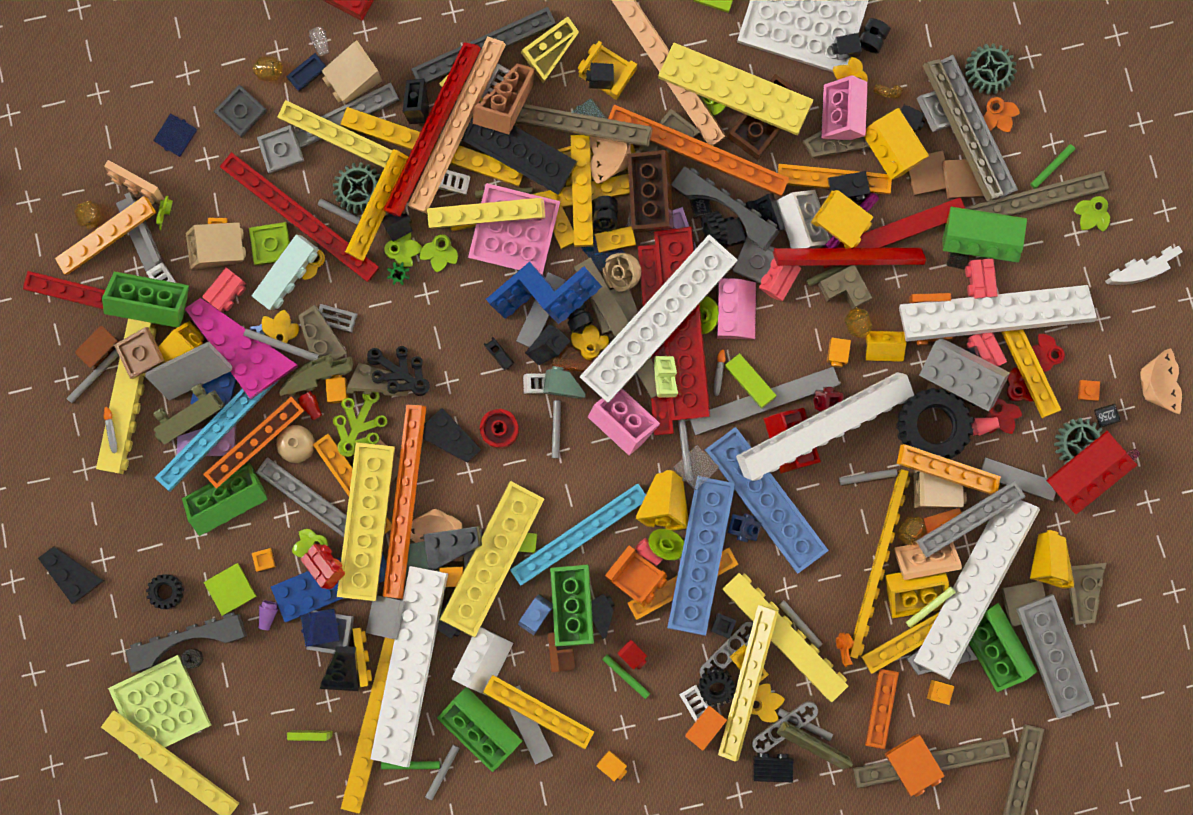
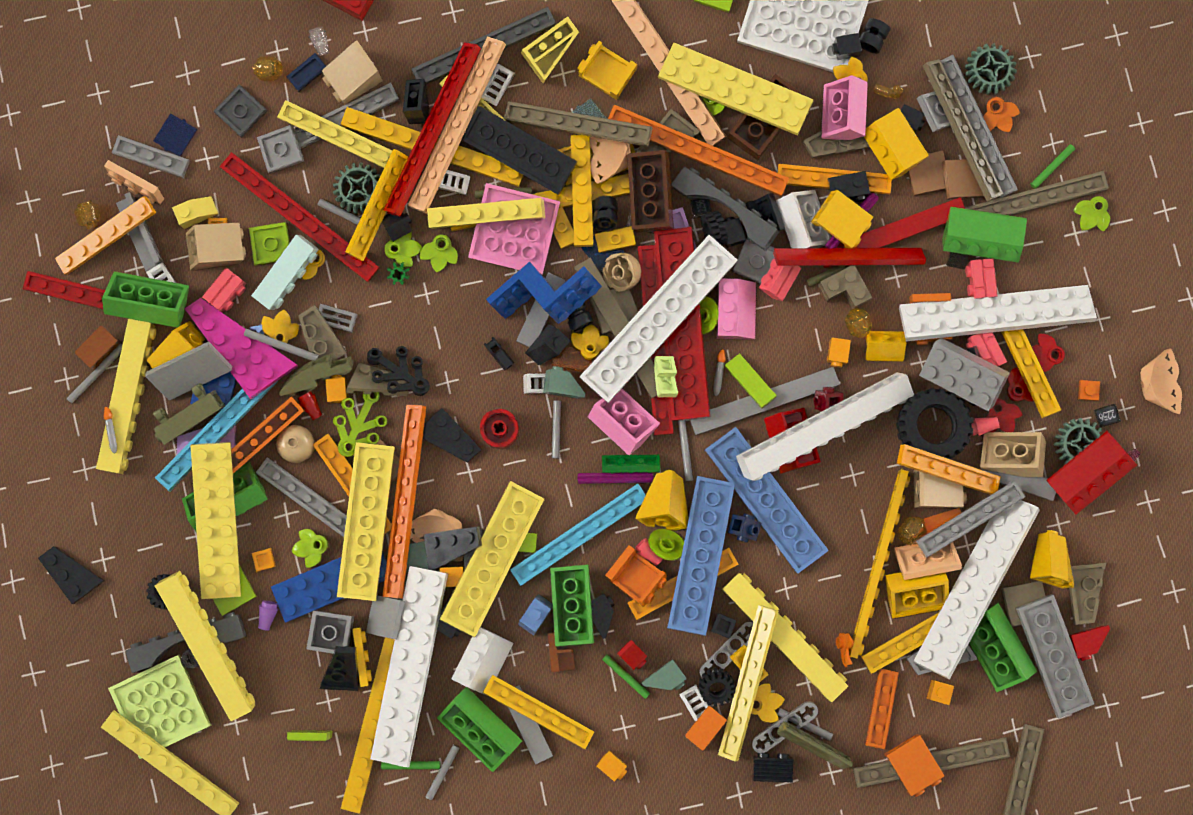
(139, 353): medium nougat tile -> none
(150, 156): none -> light grey tile
(164, 208): lime plate -> none
(195, 211): none -> light yellow slope
(205, 645): none -> light yellow brick
(215, 520): none -> light yellow plate
(320, 627): clear blue piece -> none
(323, 566): brick -> none
(504, 103): nougat wedge -> none
(600, 75): black brick -> none
(618, 477): none -> magenta axle
(630, 463): none -> green plate
(666, 677): none -> sand green slope
(696, 467): clear piece -> none
(800, 624): light grey bar -> none
(868, 476): light grey bar -> none
(930, 607): yellowish green bar -> none
(1014, 453): none -> tan slope
(1089, 641): none -> red slope
(1138, 270): white slope -> none

